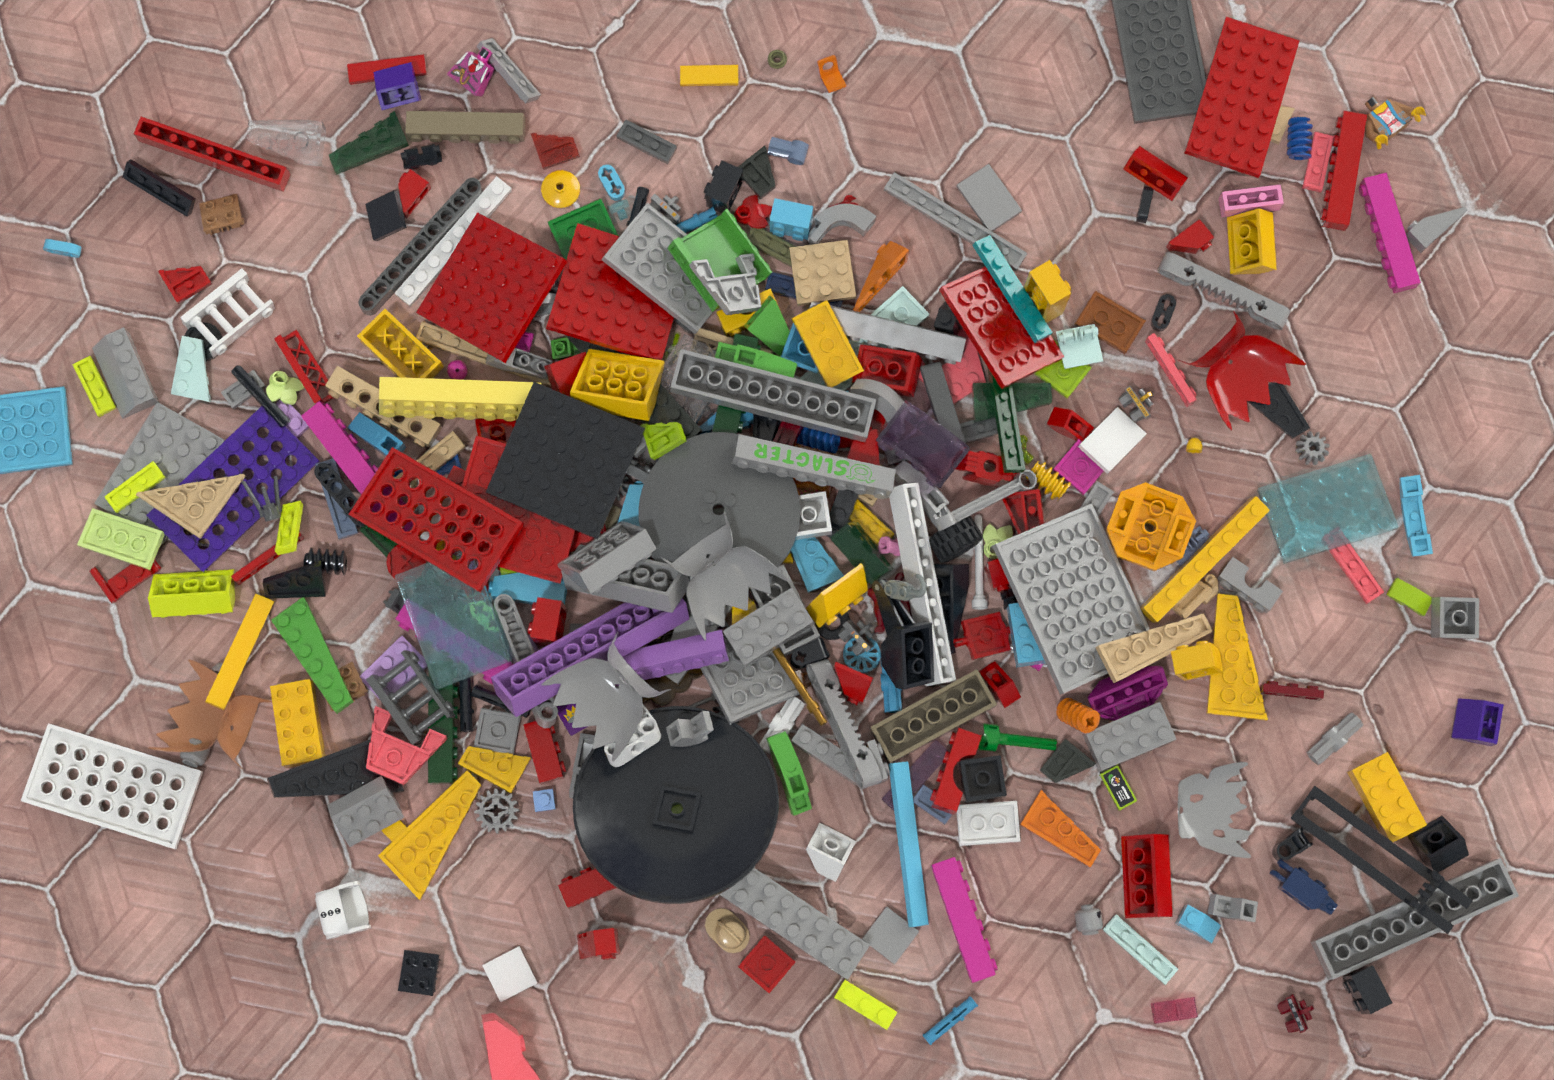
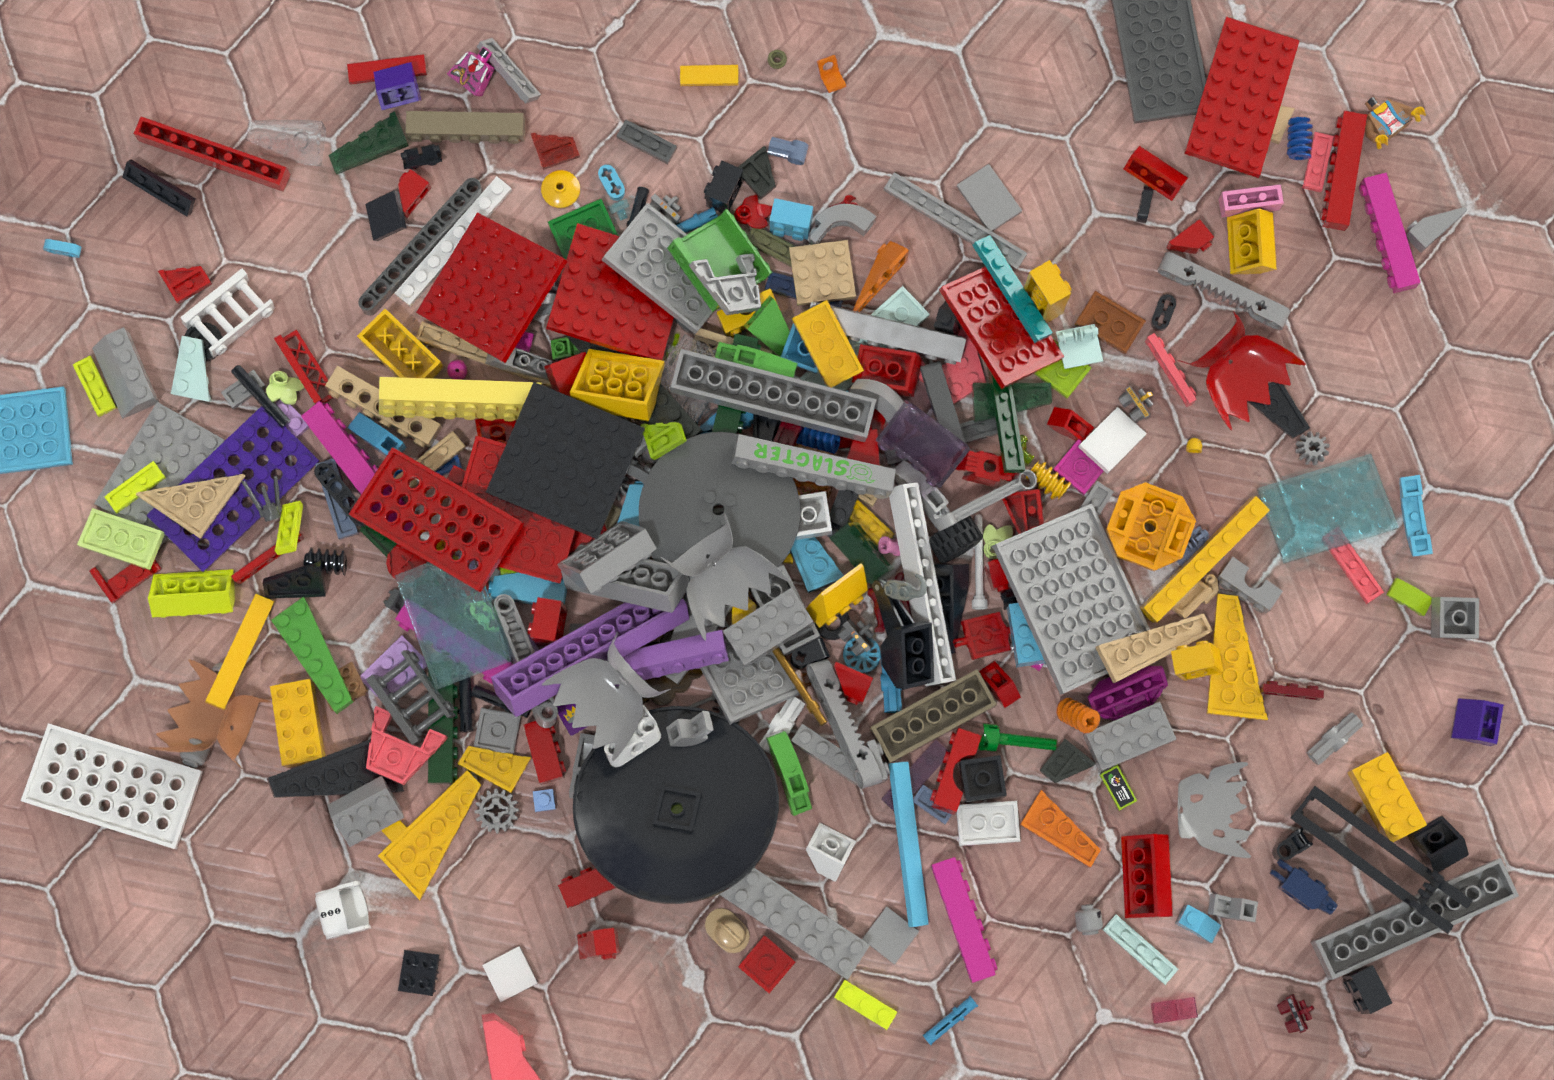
(220, 214): medium nougat hinge -> none

